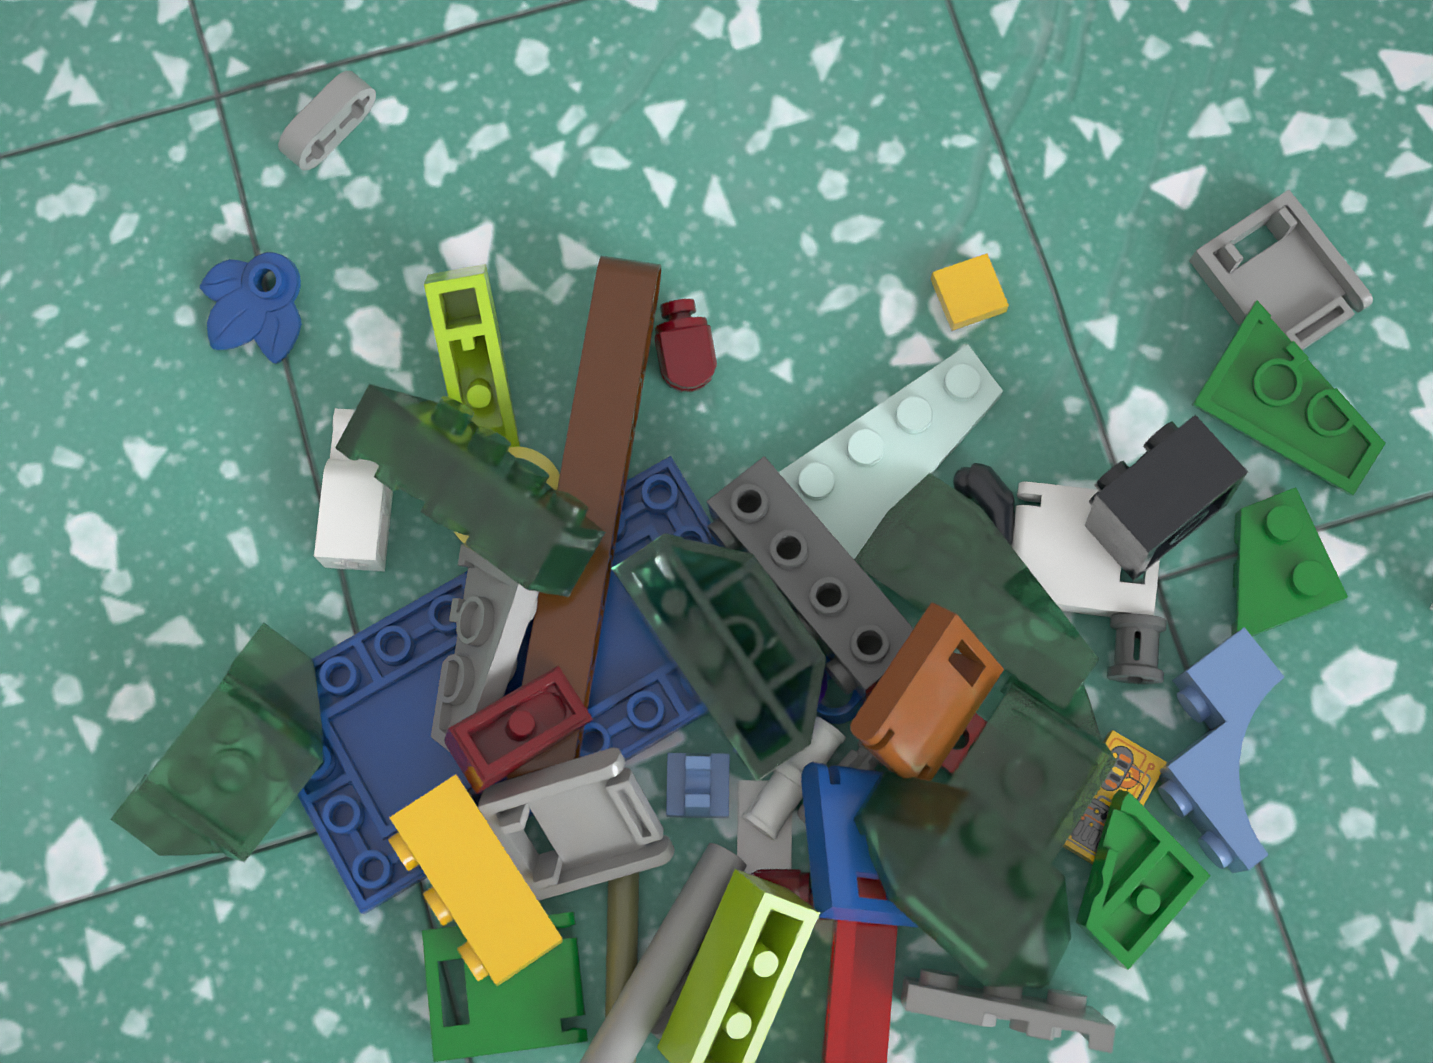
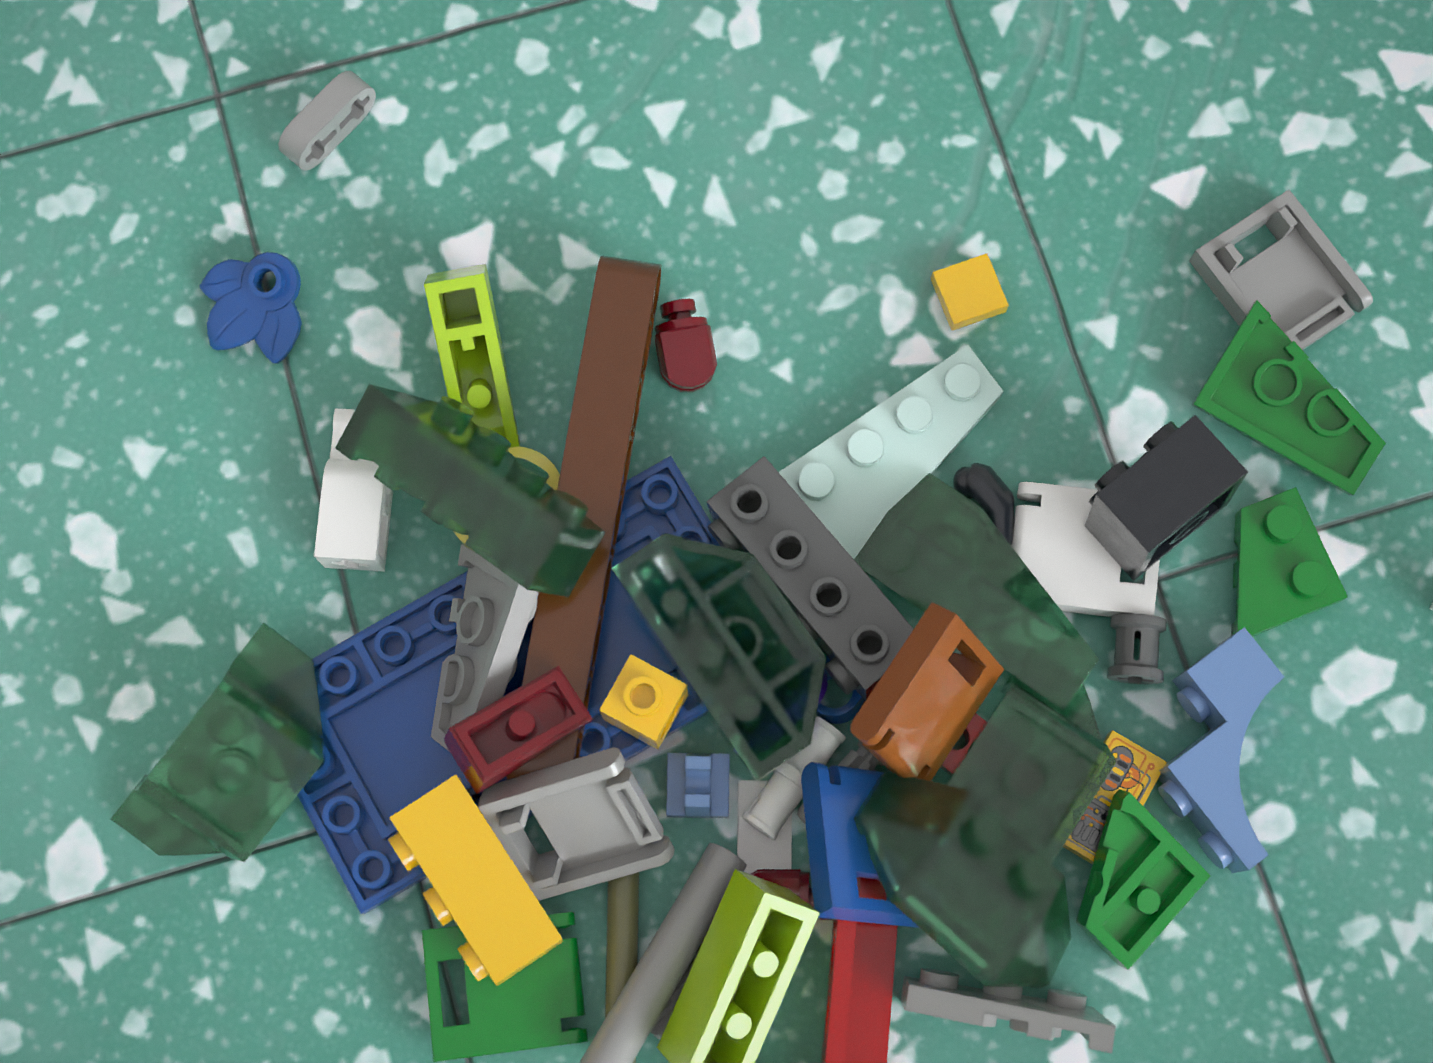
(644, 701): none -> yellow brick

